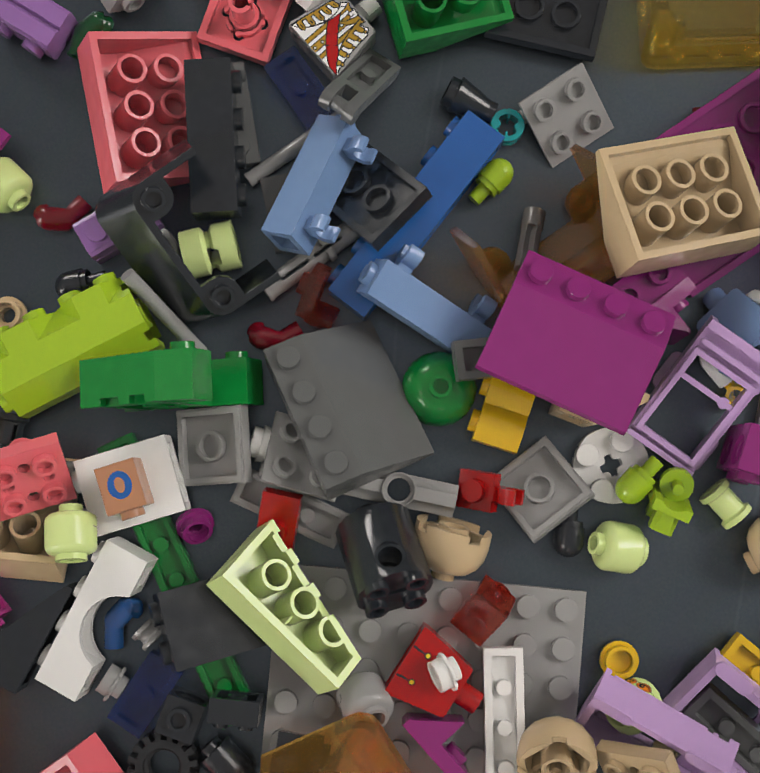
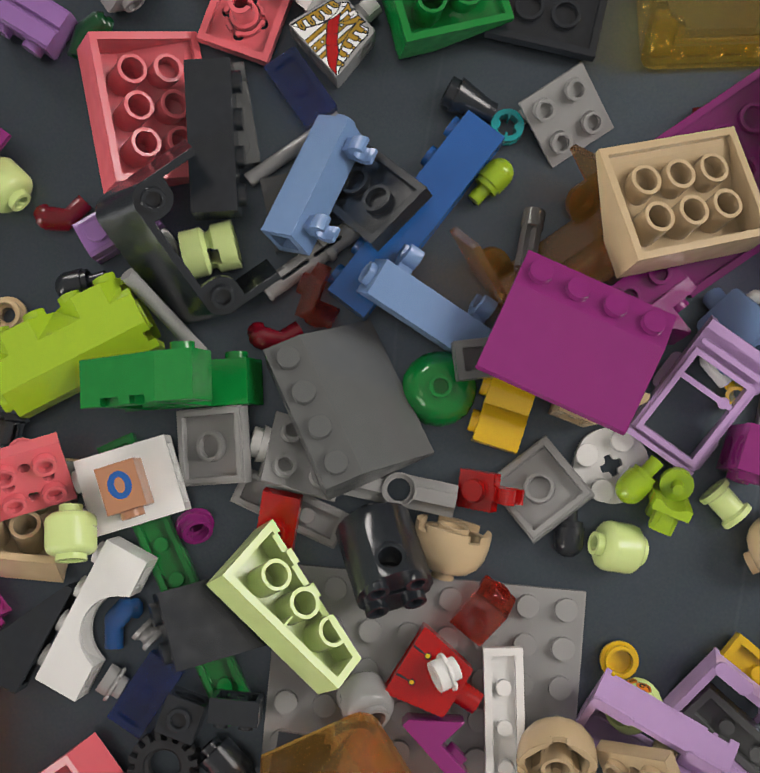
(359, 85): dark grey plate -> none

